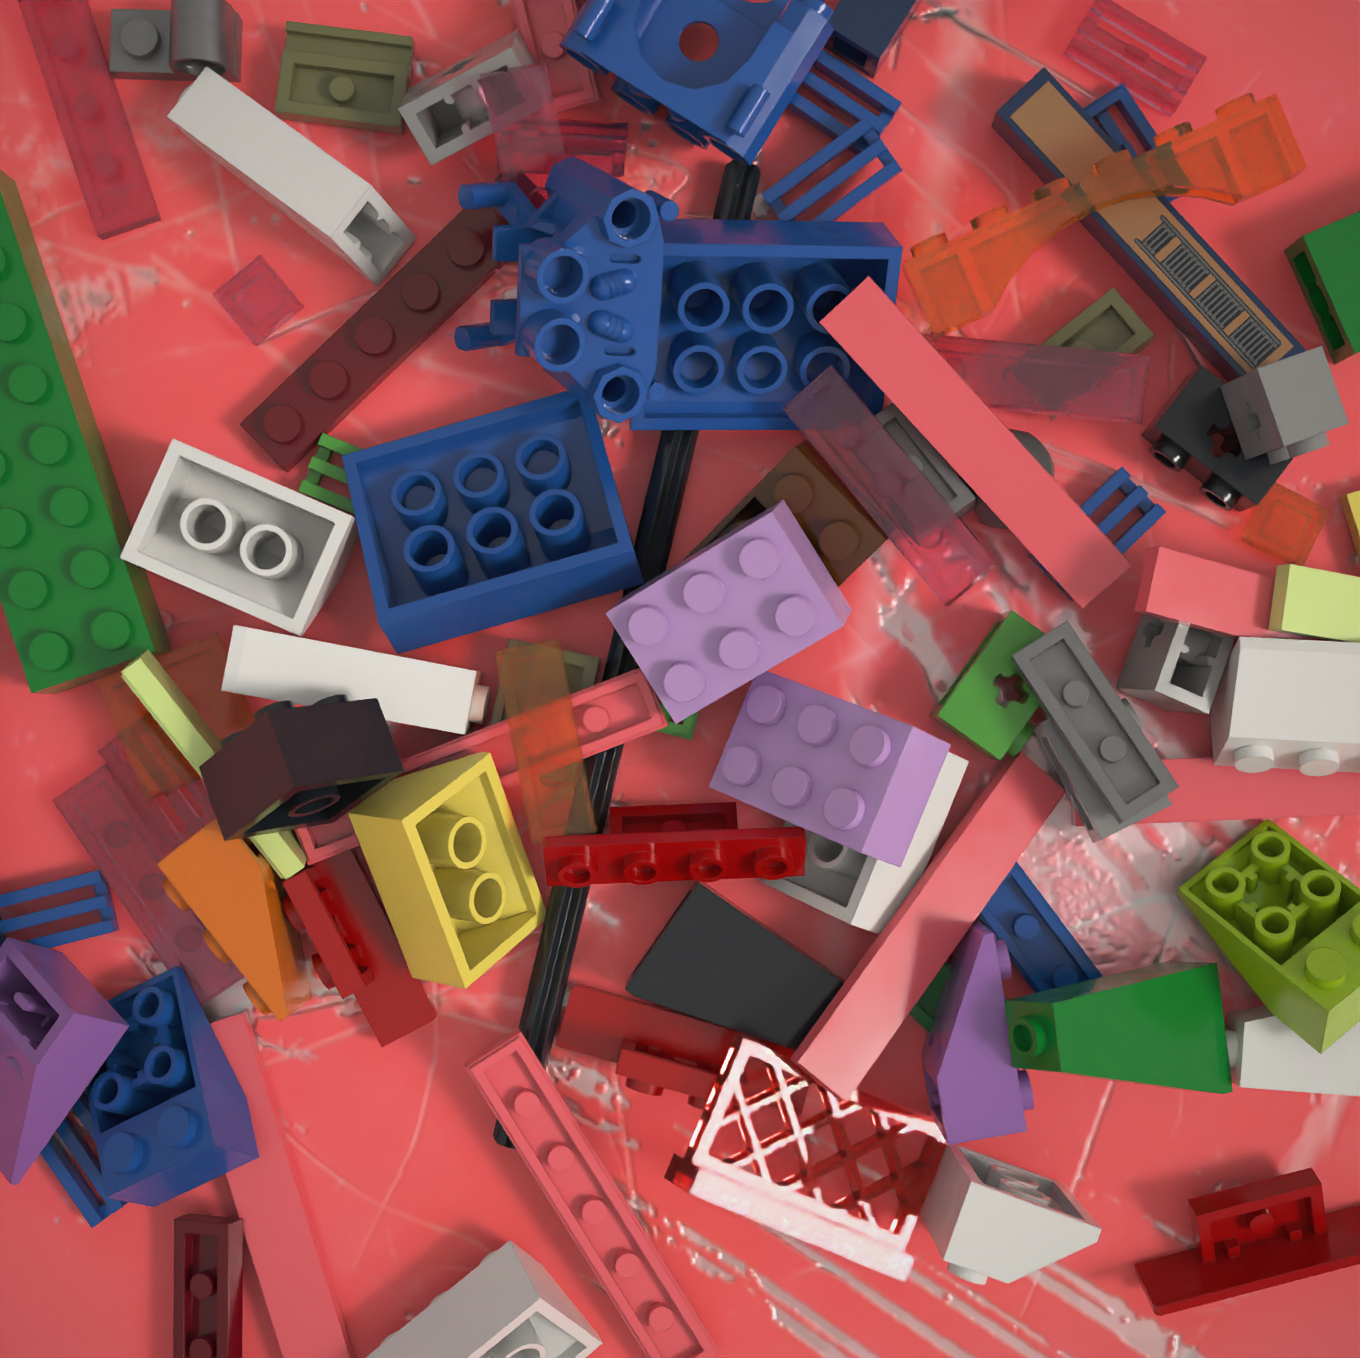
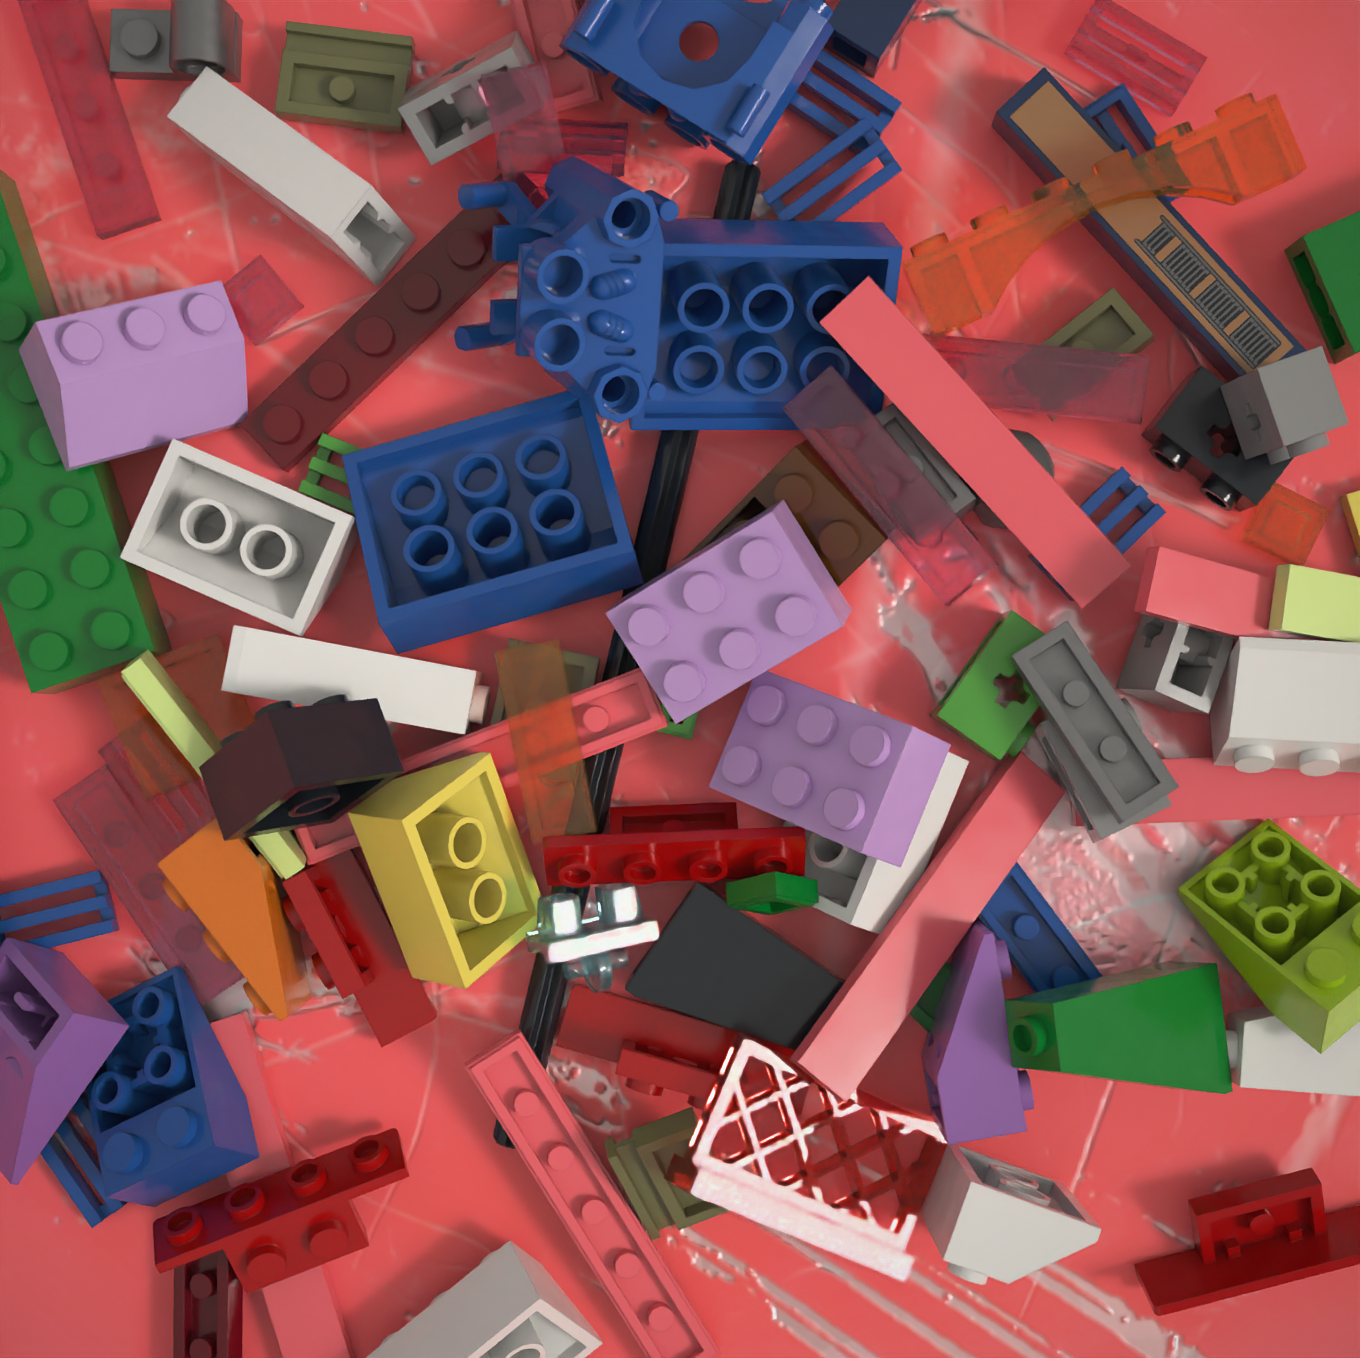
(138, 373): none -> lavender slope
(286, 1218): none -> red bracket
(566, 937): none -> clear light blue hips
(641, 1168): none -> olive plate
(772, 893): none -> green tile

